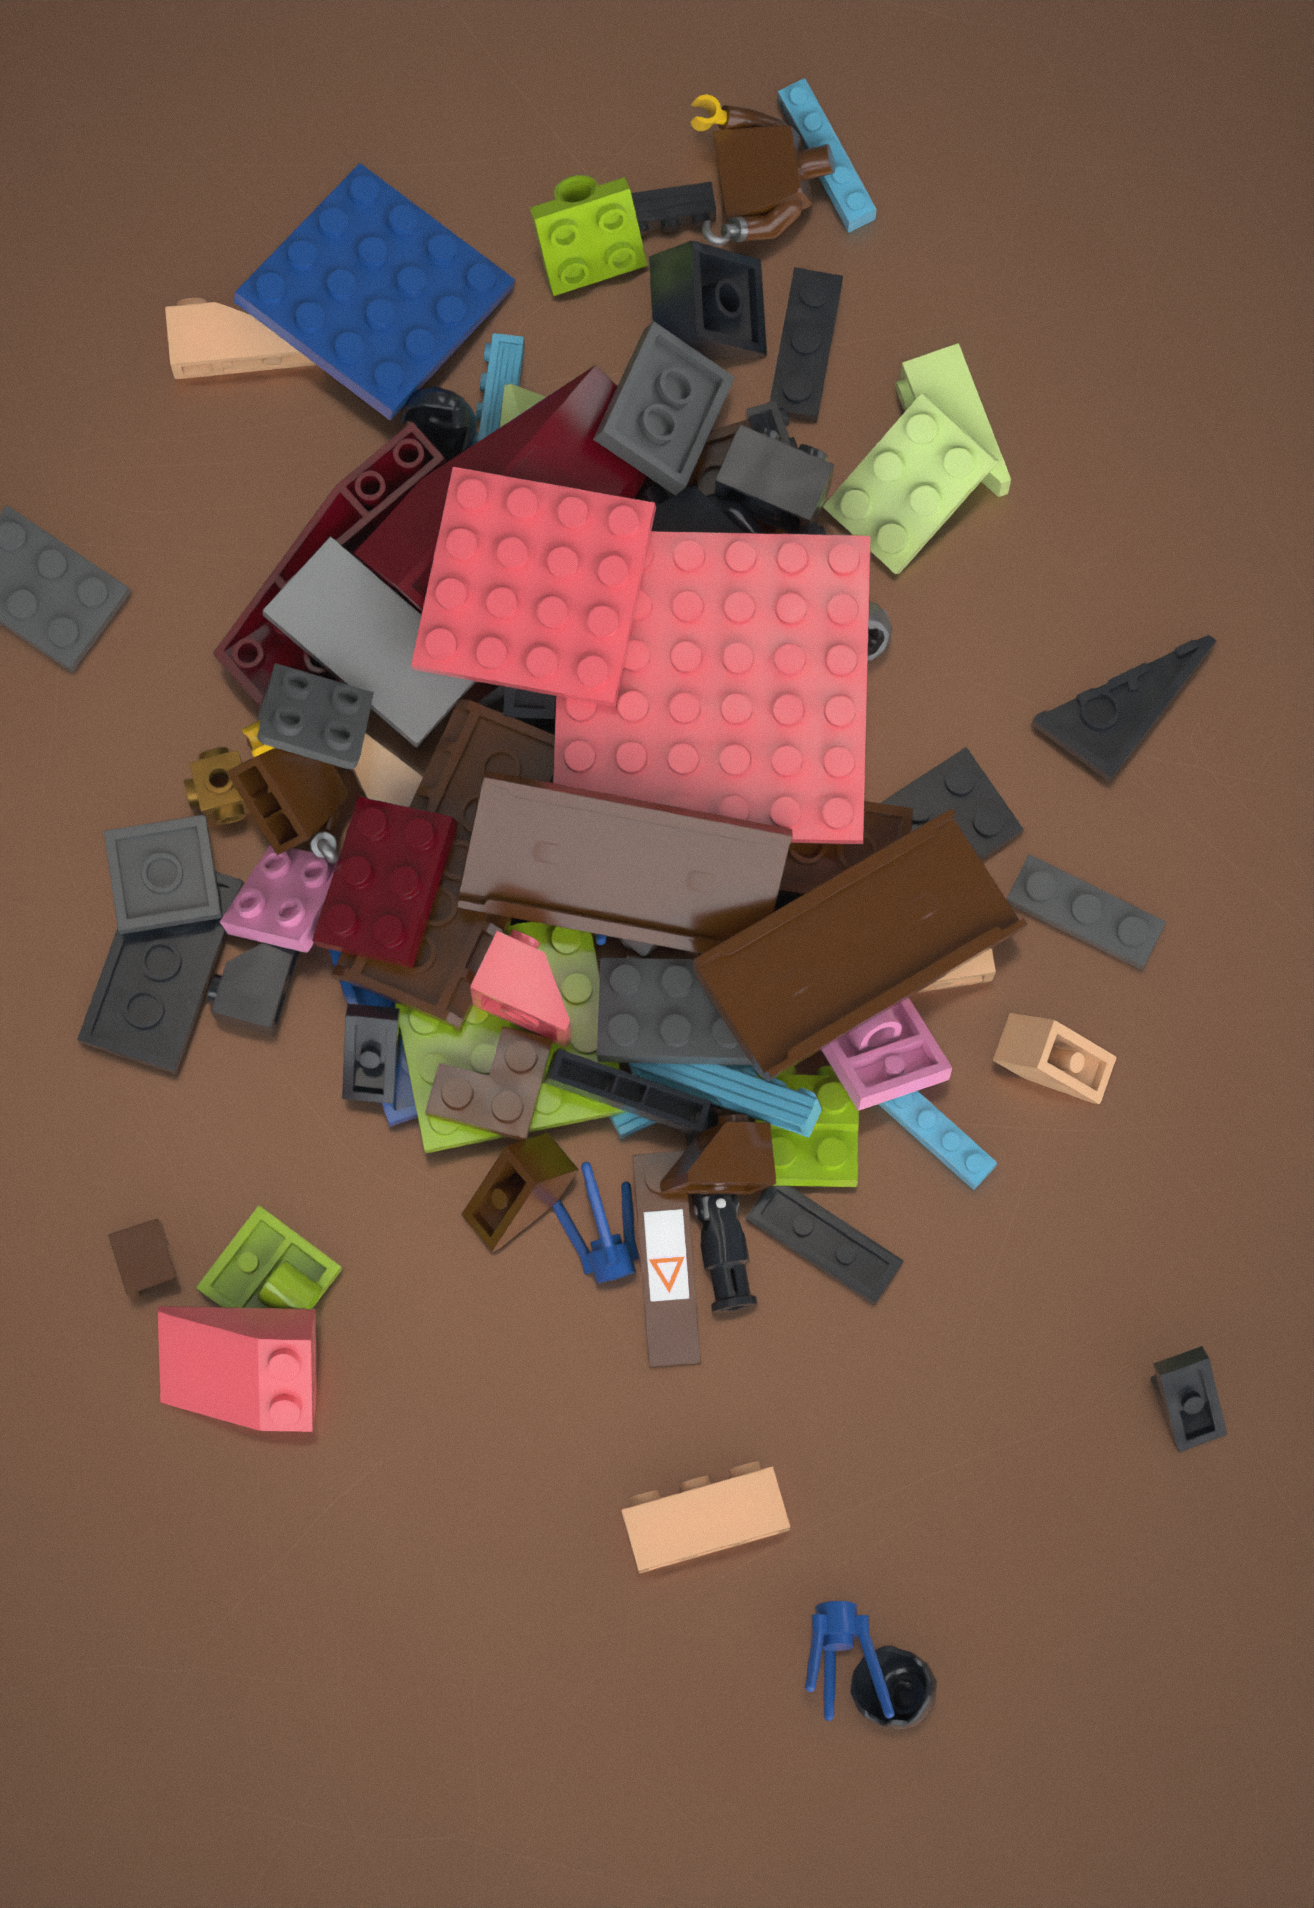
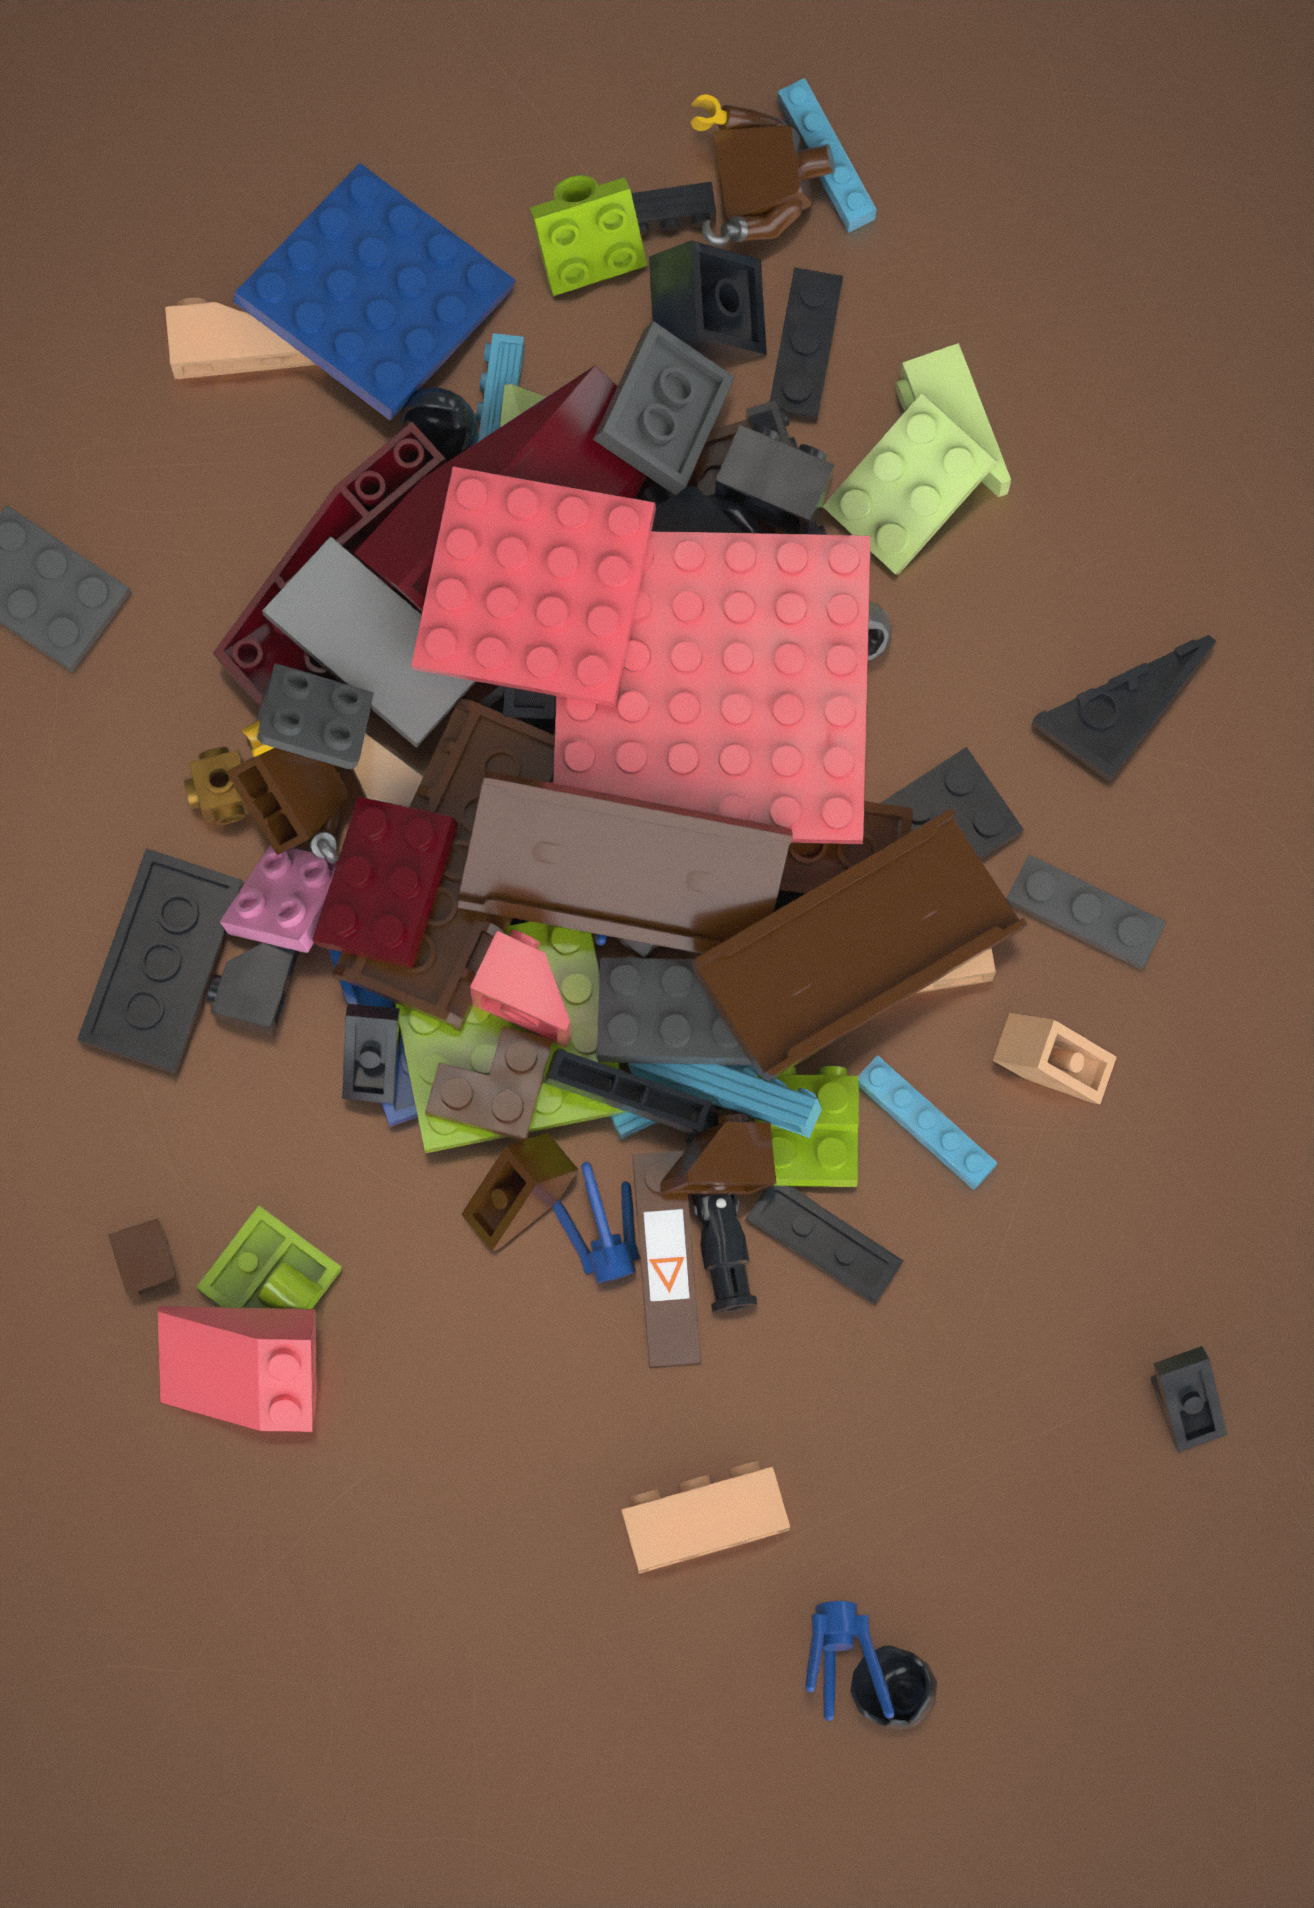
(162, 874): dark grey plate -> none
(888, 1057): bright pink plate -> none

